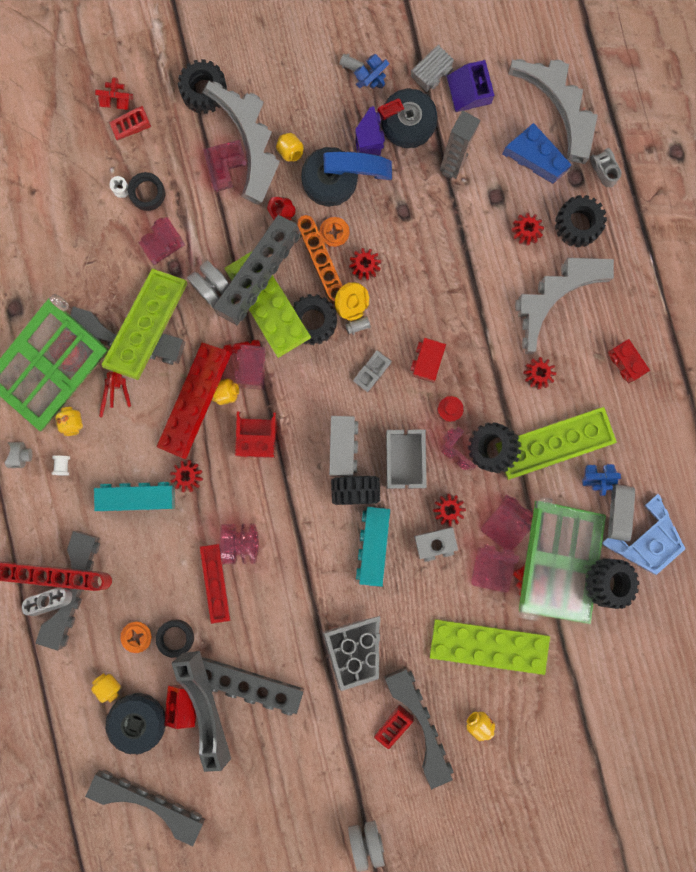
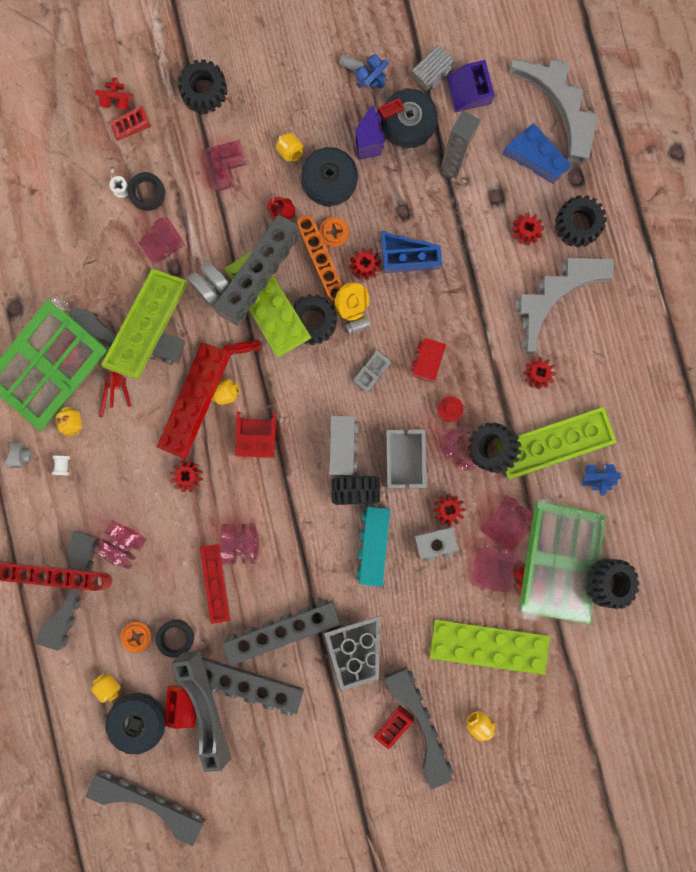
(54, 603): light grey beam -> none
(120, 544): none -> clear pink wheel
(134, 498): teal brick -> none
(236, 654): none -> dark grey brick
(251, 367): clear pink brick -> none
(255, 136): light grey arch -> none
(358, 164): blue slope -> none
(365, 846): light grey wheel -> none
(408, 255): none -> blue wedge
(604, 164): light grey piece -> none
(621, 512): light grey beam -> none
(628, 361): red brick -> none
(656, 546): light blue wing -> none

